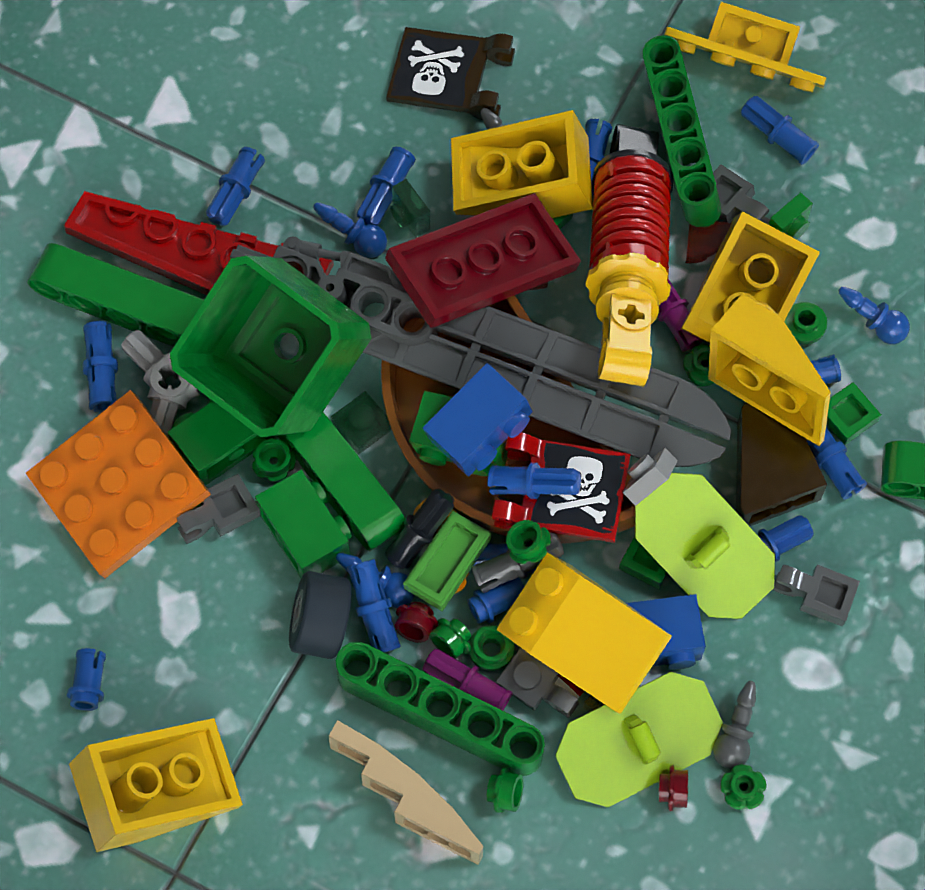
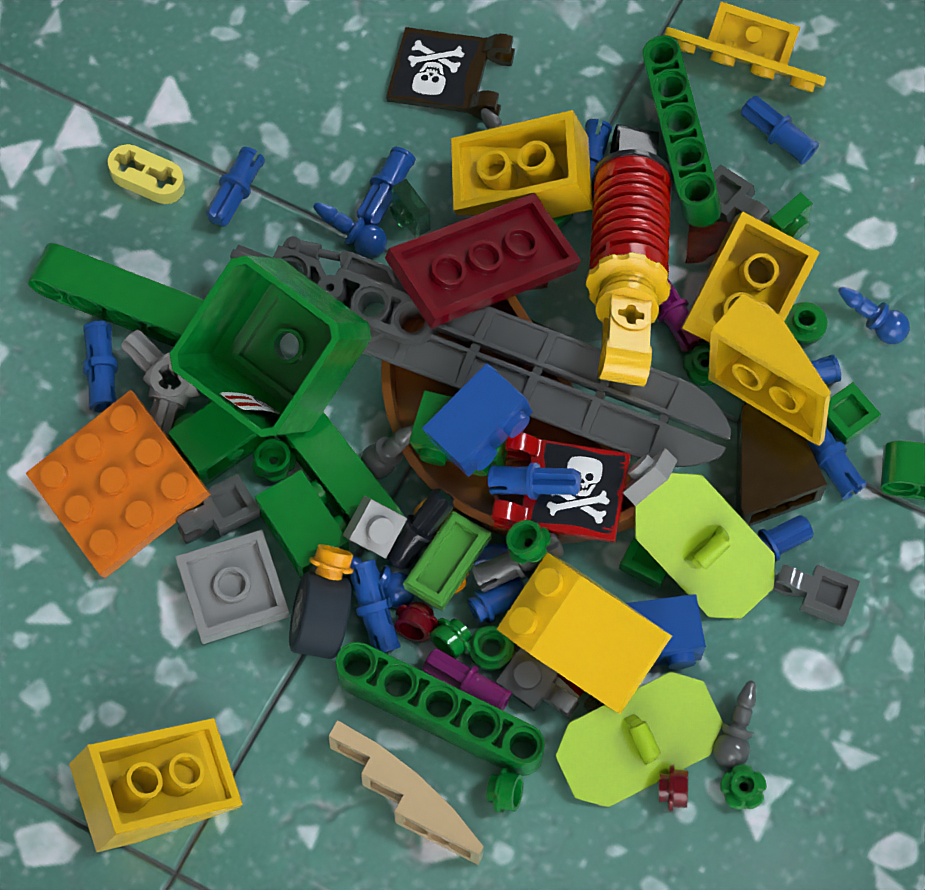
(86, 691): blue pin -> none
(149, 169): none -> light yellow beam
(160, 242): red wing -> none
(232, 586): none -> light grey plate
(248, 402): none -> sticker
(332, 562): none -> light orange plate
(361, 422): clear green plate -> none
(374, 526): none -> light grey plate
(386, 453): none -> dark grey bar

